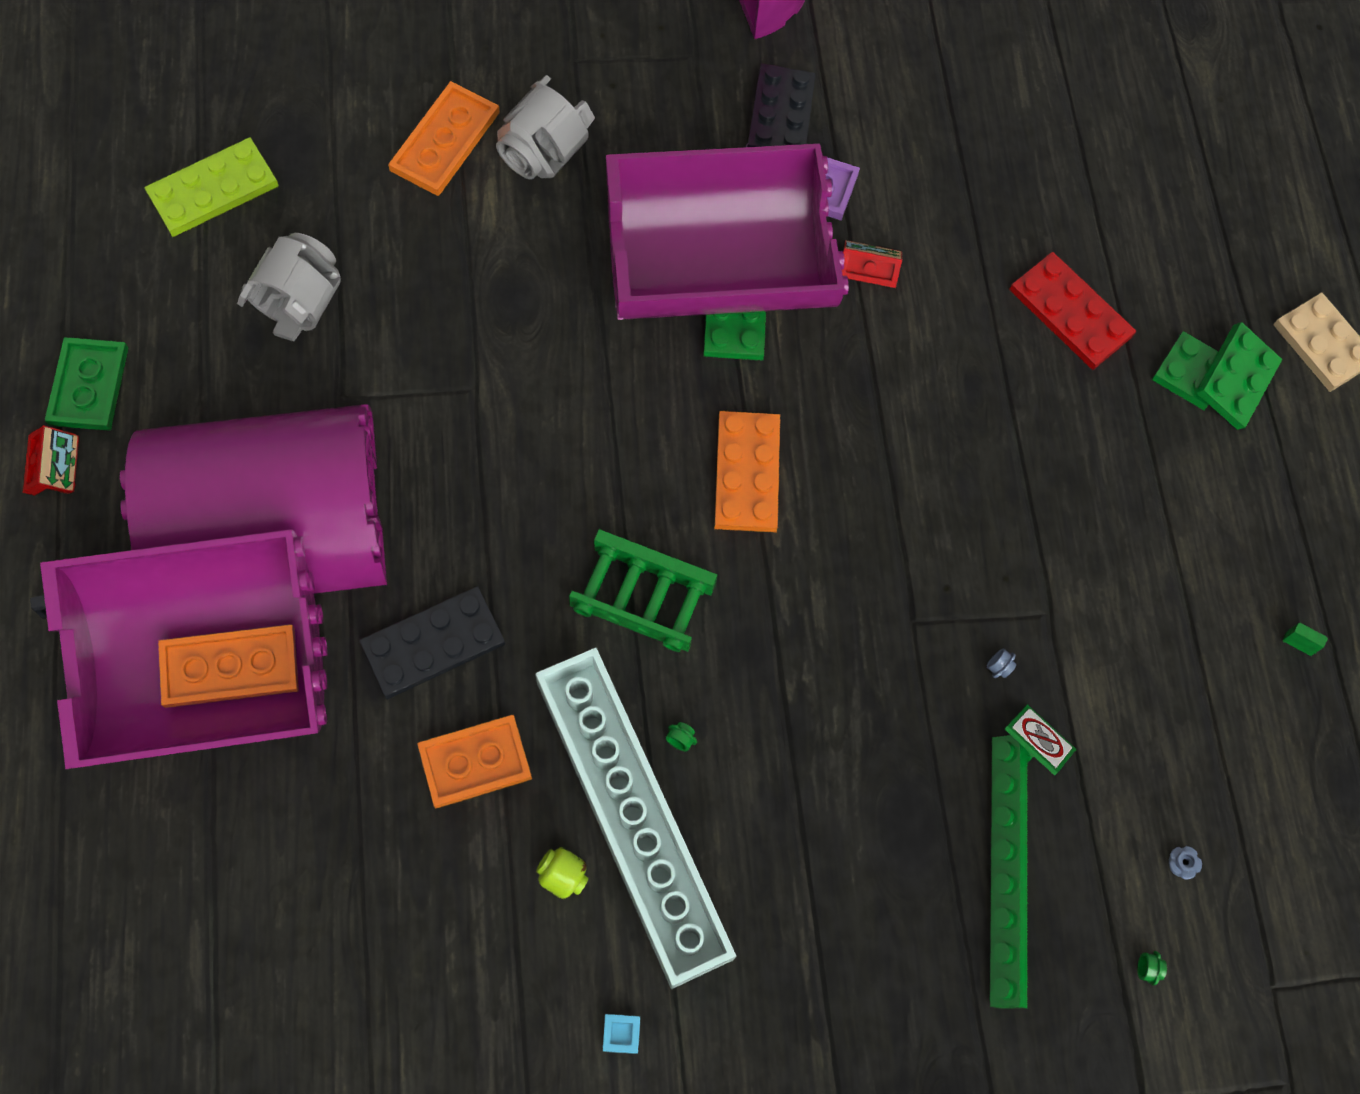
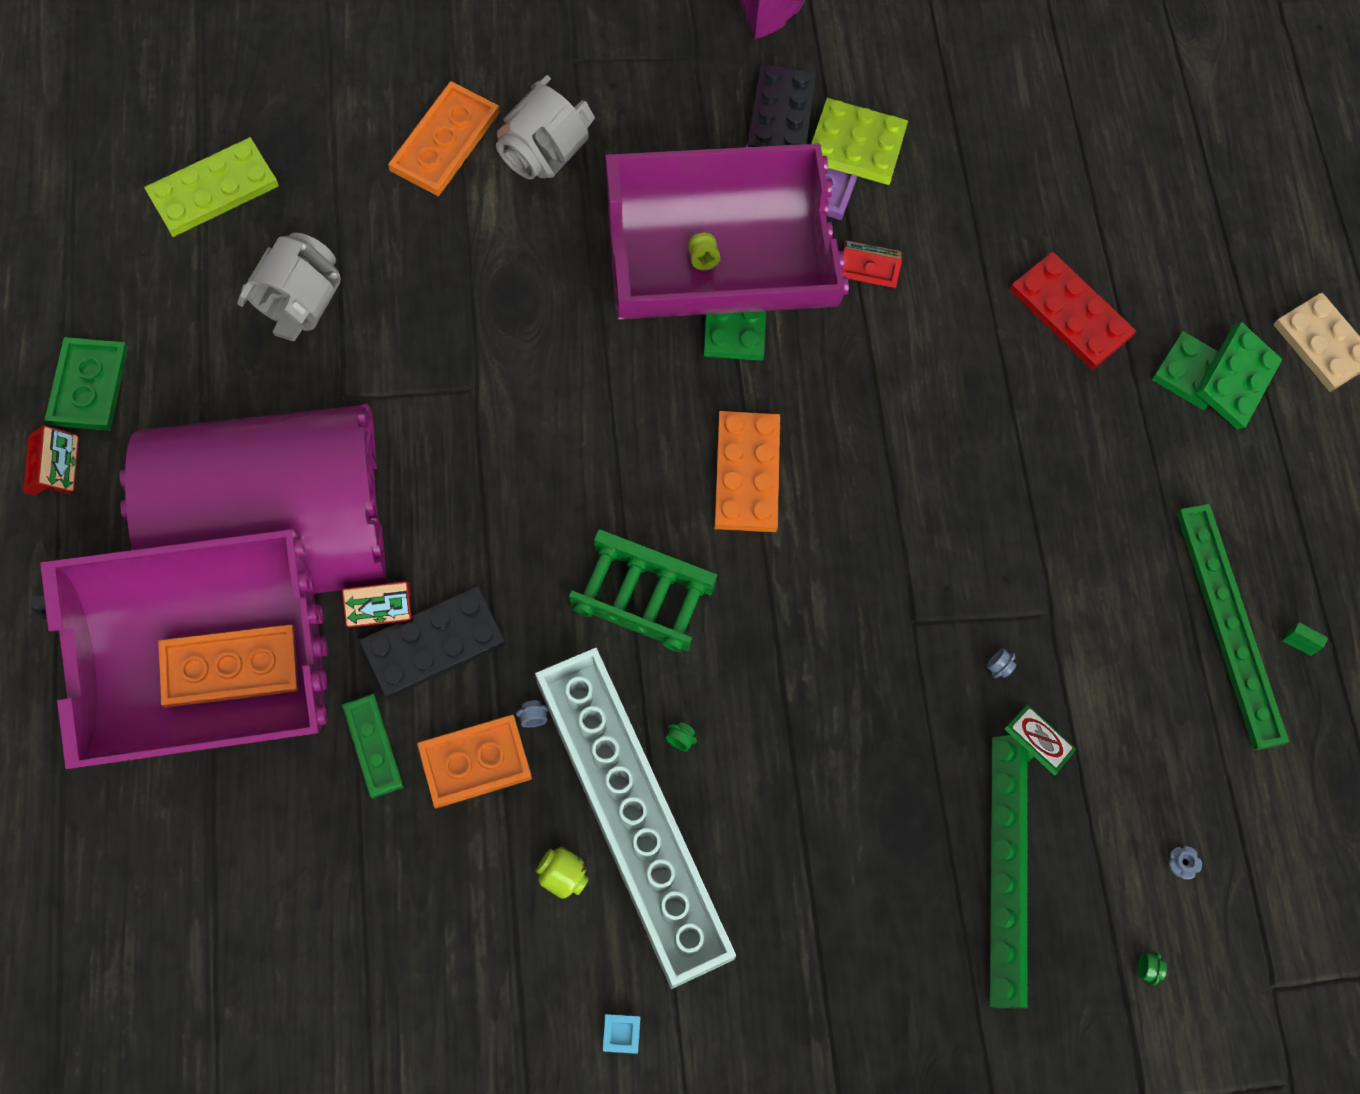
(372, 746): none -> green tile
(377, 604): none -> panel
(532, 714): none -> sand blue plate
(698, 246): none -> lime wheel
(860, 140): none -> lime plate
(1232, 628): none -> green plate

